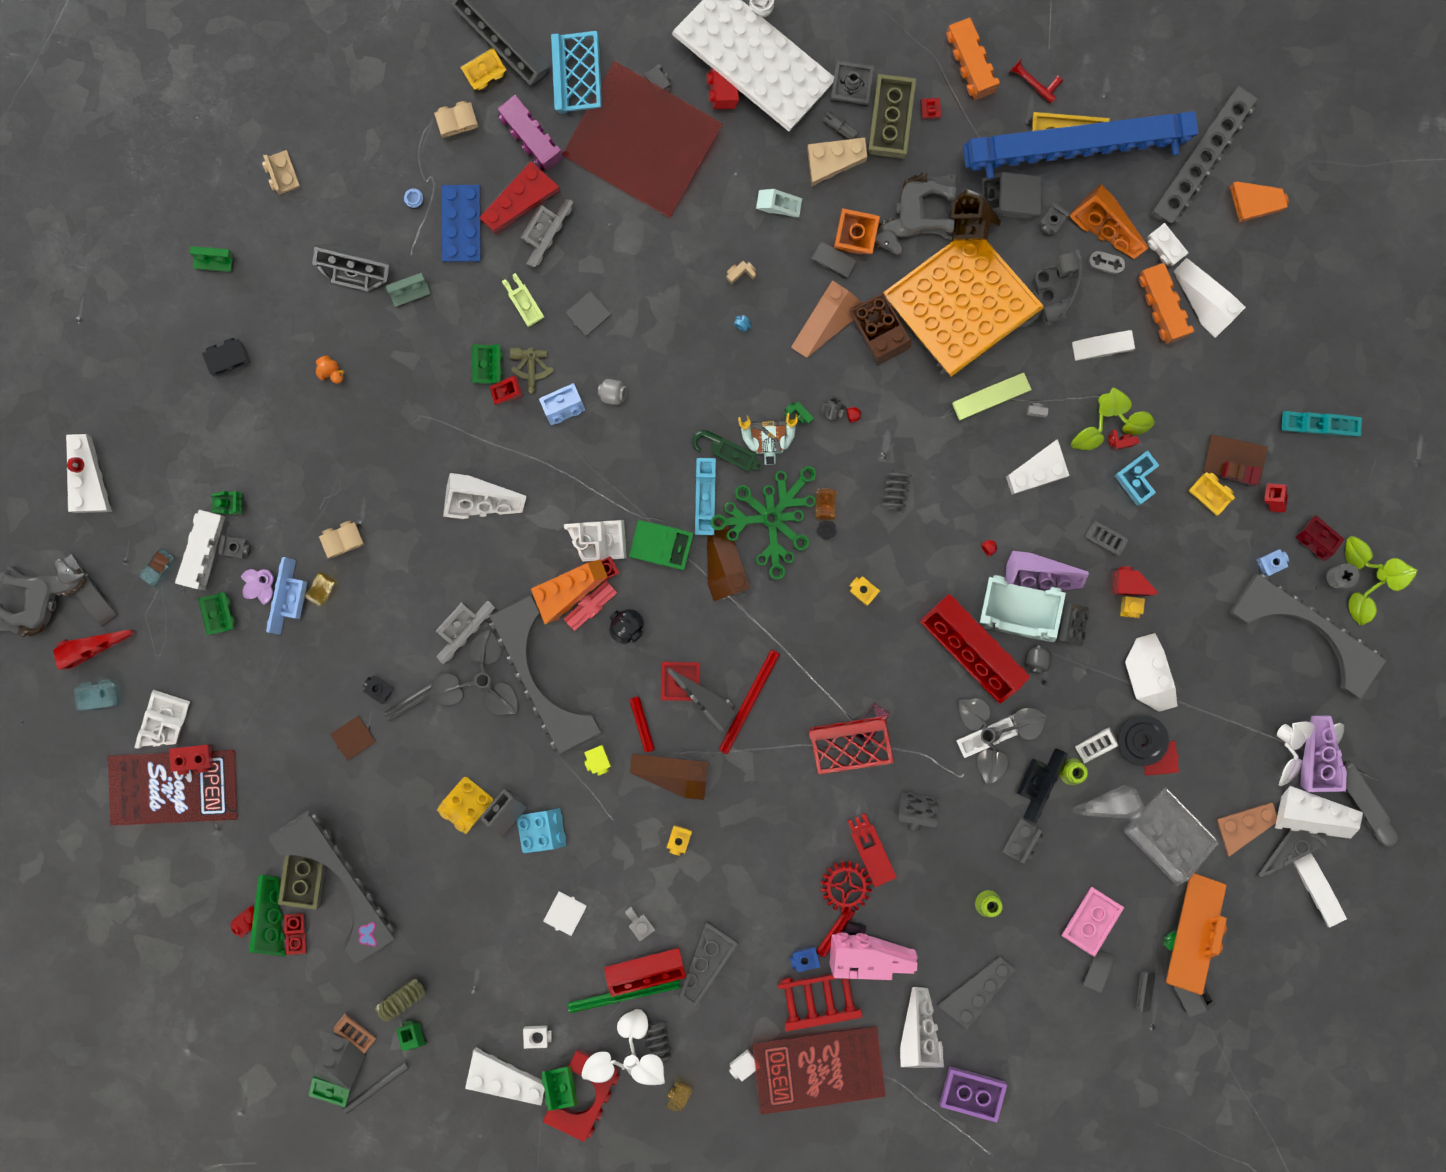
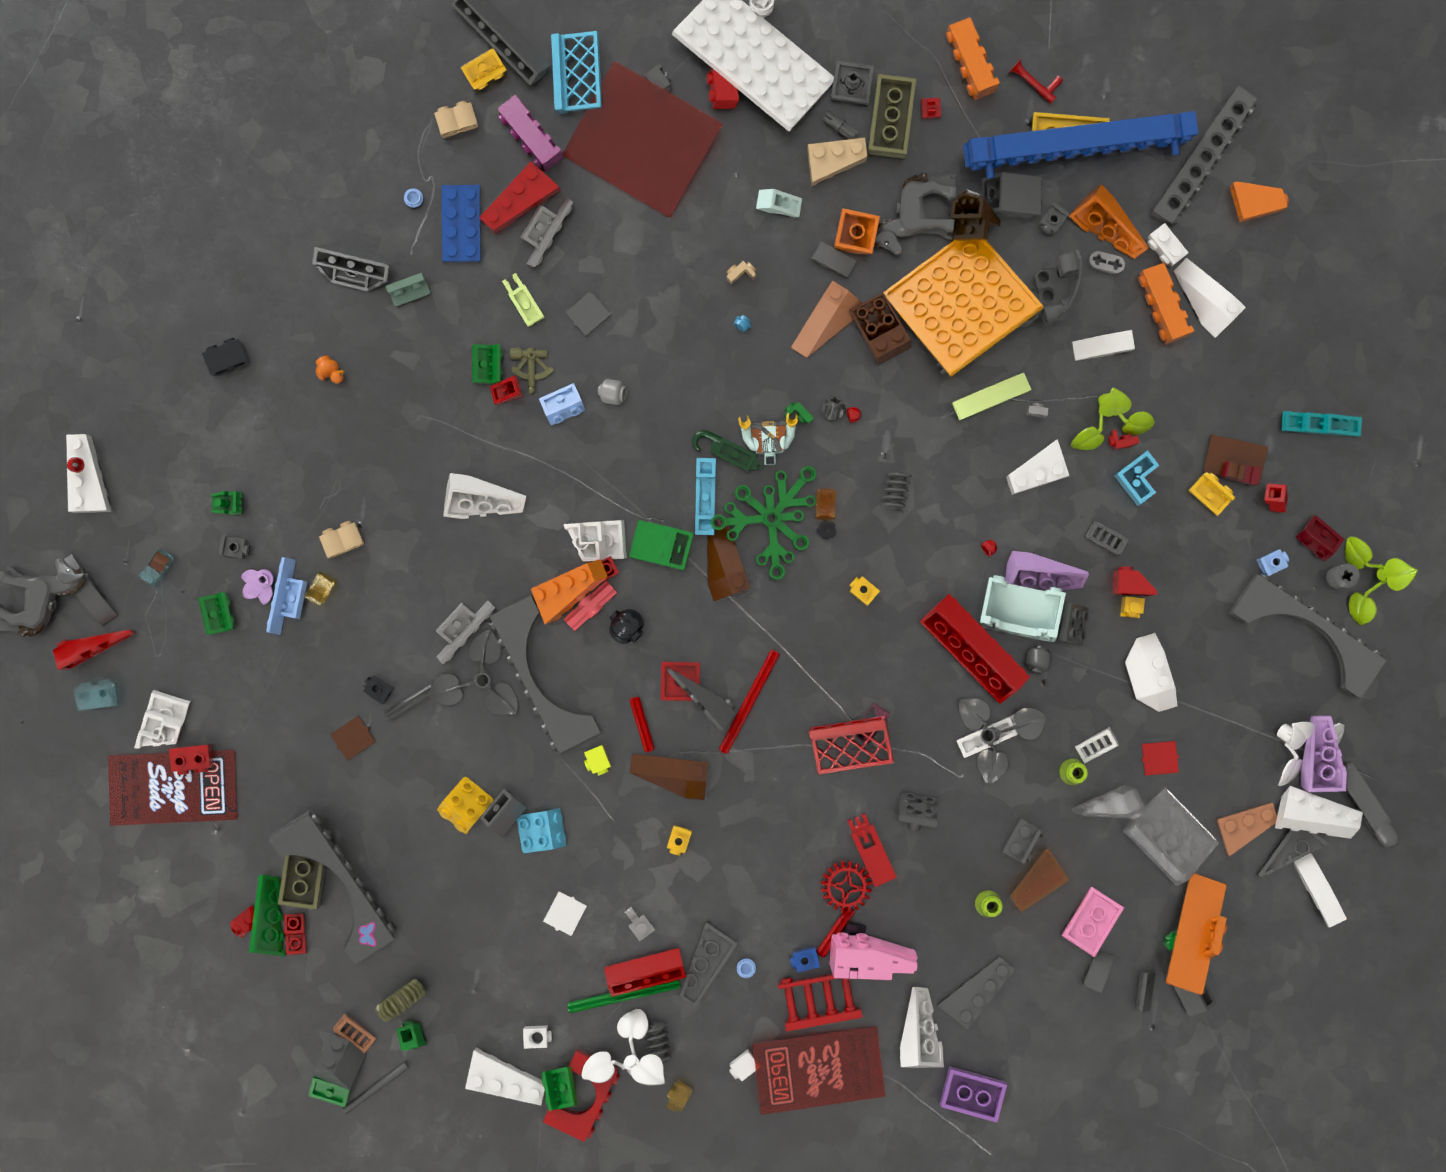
(200, 550): white wedge -> none
(212, 258): green bracket -> none
(281, 172): tan bracket -> none
(746, 968): none -> light blue plate
(1039, 783): black bracket -> none
(1039, 882): none -> clear orange wedge
(1156, 743): black gear -> none

